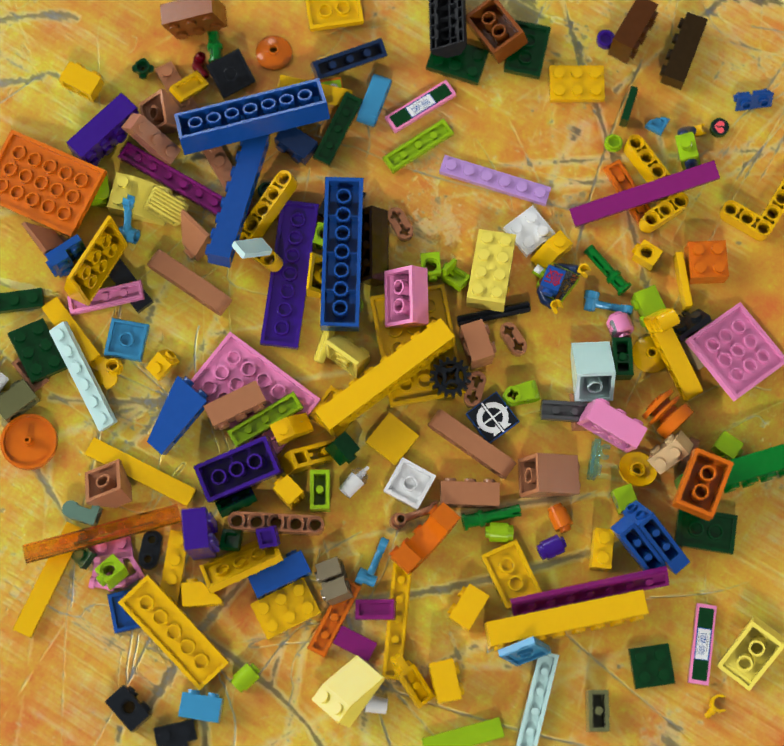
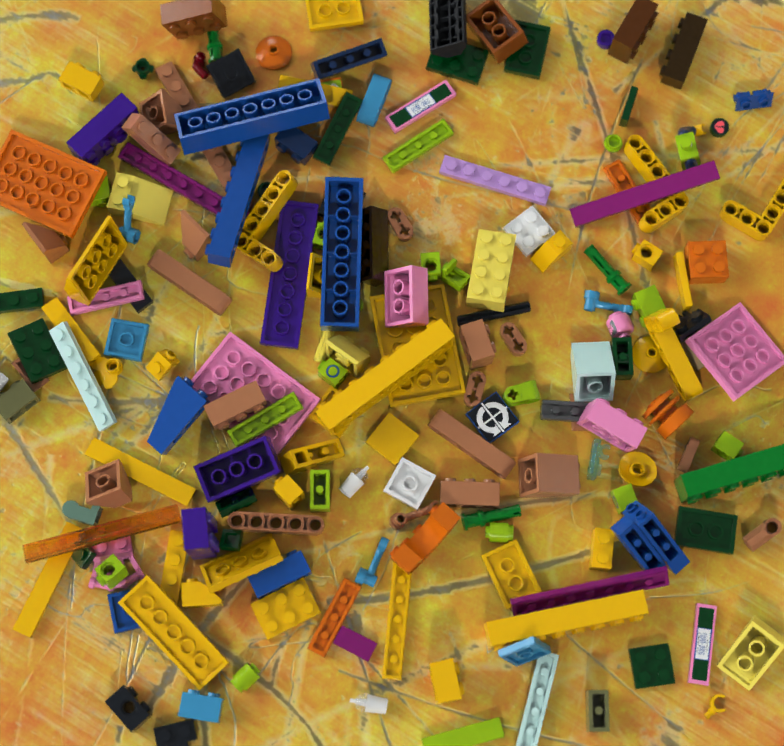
(29, 441): orange piece -> none
(62, 257): blue plate -> none
(150, 549): black plate -> none
(166, 205): light yellow brick -> none
(188, 86): yellow tile -> none
(252, 248): light aqua tile -> none
(267, 536): dark purple plate -> none
(291, 428): yellow slope -> none
(332, 372): none -> lime brick
(332, 576): dark tan piece -> none
(343, 449): dark green brick -> none
(348, 691): light yellow slope -> none
(375, 609): magenta tile -> none
(412, 681): yellow hinge -> none
(455, 382): black gear -> none
(468, 607): yellow brick -> none
(551, 547): dark purple brick -> none
(552, 281): blue brick -> none
(560, 518): orange brick -> none
(570, 280): torso -> none
(576, 83): yellow plate -> none
(657, 125): dark azure tile -> none
(670, 452): tan brick -> none
(702, 484): orange brick -> none
(761, 535): none -> nougat piece

